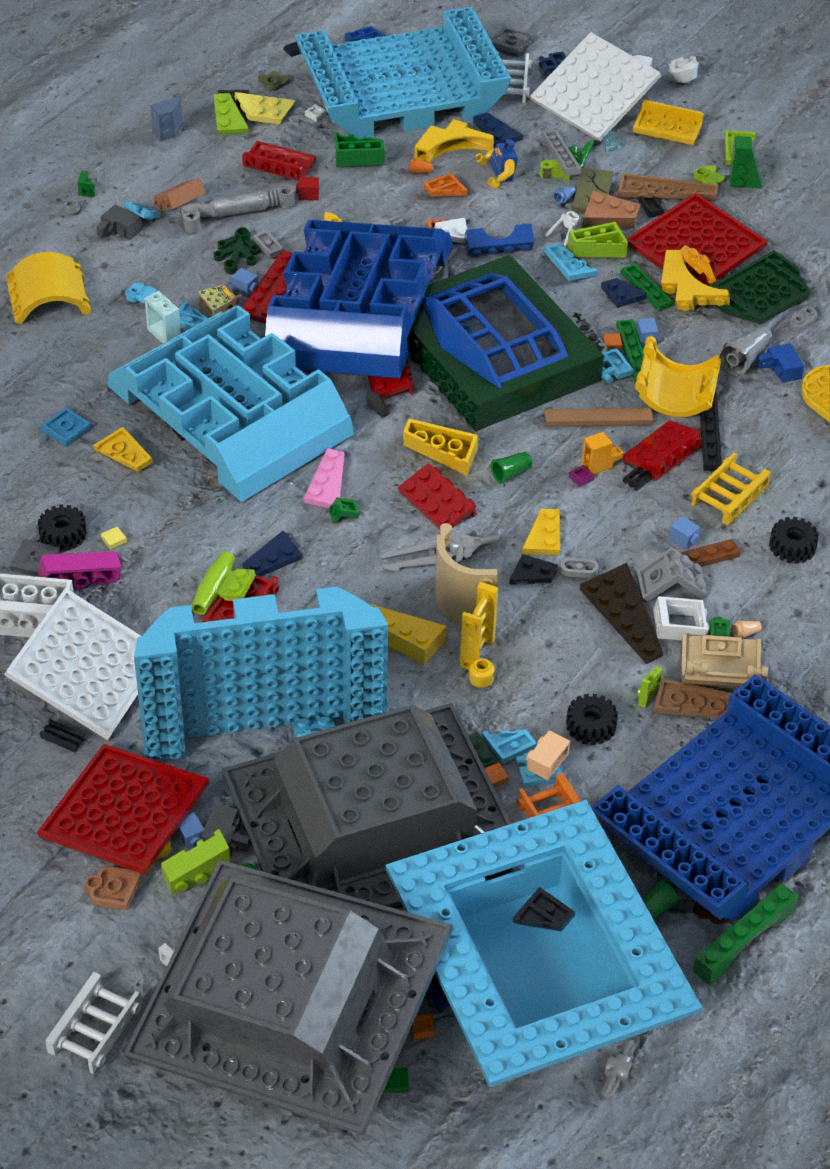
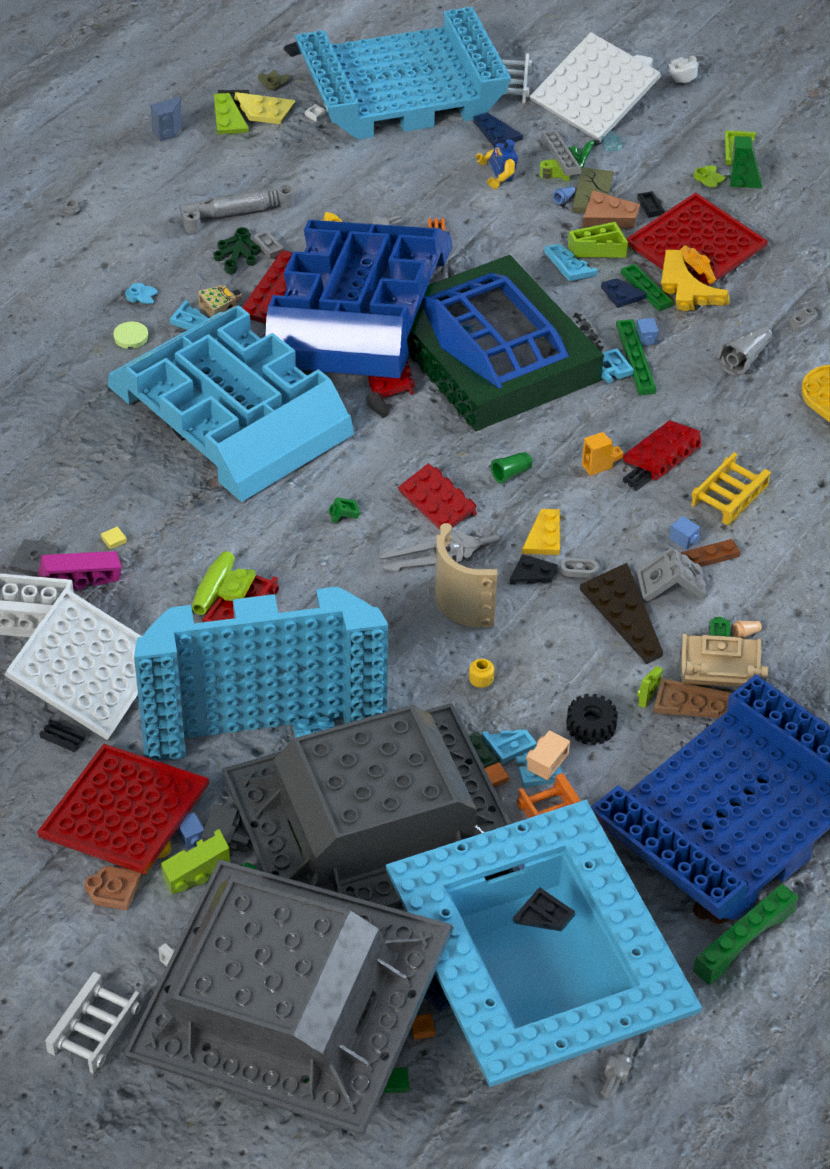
(45, 279): yellow hinge -> none
(62, 537): black tyre -> none
(66, 427): dark azure tile -> none
(85, 186): green bracket -> none
(120, 222): dark grey hinge -> none
(124, 449): yellow wing -> none
(130, 335): none -> yellowish green tile
(141, 210): medium azure wing -> none
(157, 307): light aqua window -> none
(179, 194): nougat window -> none
(244, 282): medium blue brick -> none
(273, 555): dark blue wing -> none
(278, 160): red bracket -> none
(308, 188): red brick -> none
(327, 480): bright pink wing -> none
(358, 151): green wedge -> none
(364, 33): blue wing -> none
(412, 635): yellow wedge -> none
(419, 166): orange cone -> none
(442, 444): yellow wedge -> none
(445, 186): orange wing -> none
(455, 137): yellow arch -> none
(455, 227): white wing -> none
(479, 242): blue arch -> none
(480, 625): yellow fence -> none
(512, 40): flat silver plate -> none
(553, 59): dark blue plate -> none
(570, 221): white plant -> none
(581, 475): magenta tile -> none
(598, 416): medium nougat tile -> none
(612, 341): orange tile -> none
(648, 186): medium nougat wing -> none
(660, 899): green plant -> none
(668, 122): yellow bracket -> none
(673, 386): yellow hinge -> none
(679, 606): white window -> none
(710, 437): black tile -> none
(763, 288): dark green plate -> none
(783, 361): blue hinge -> none
(793, 549): black tyre -> none

